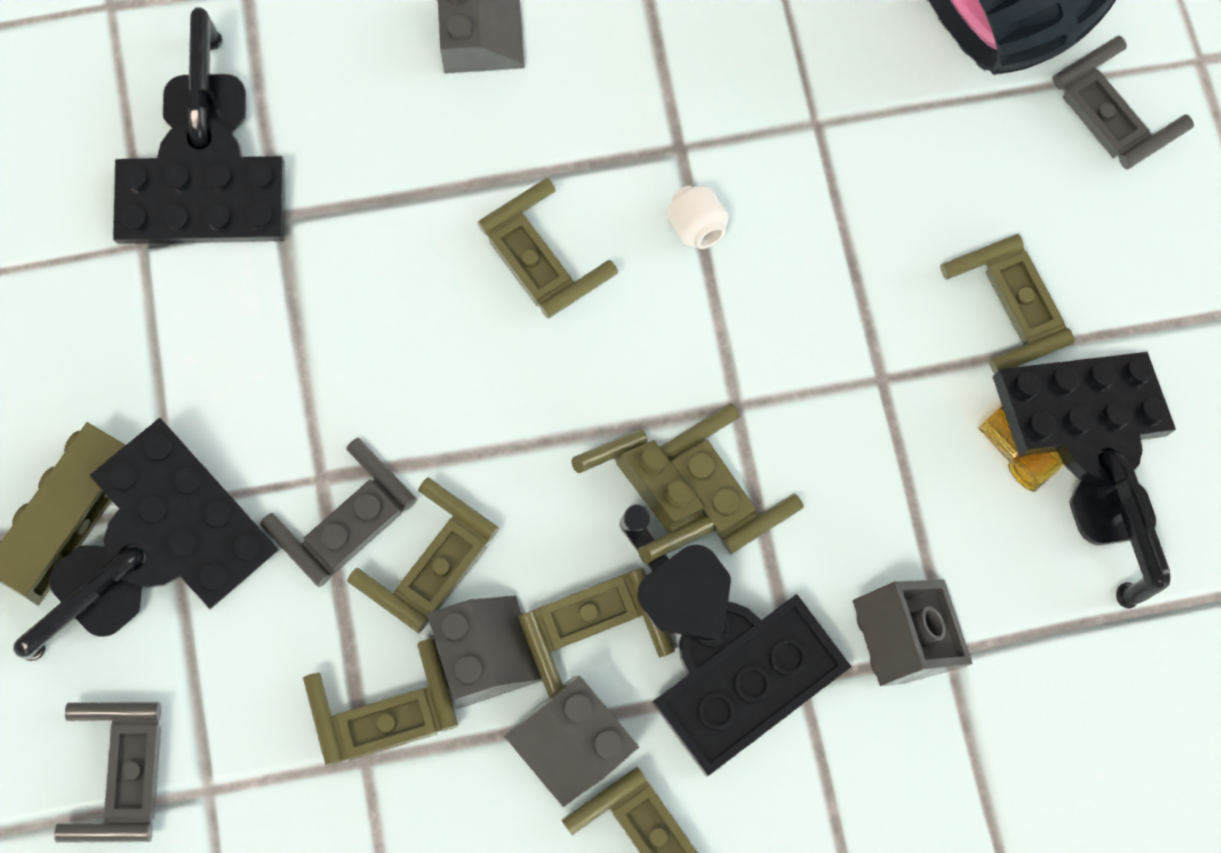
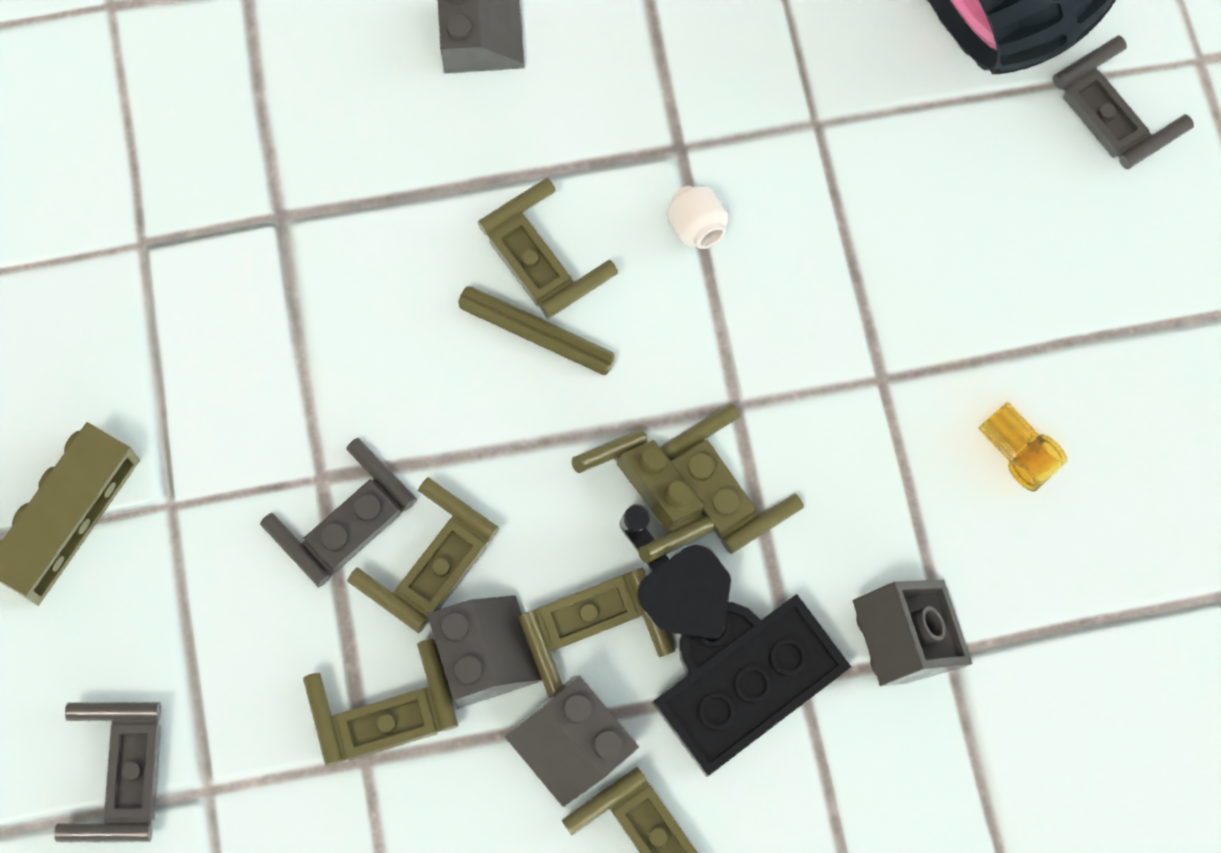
(180, 522): black plate -> none
(200, 181): black plate -> none
(536, 330): none -> olive axle
(1022, 297): olive plate -> none
(1095, 421): black plate -> none

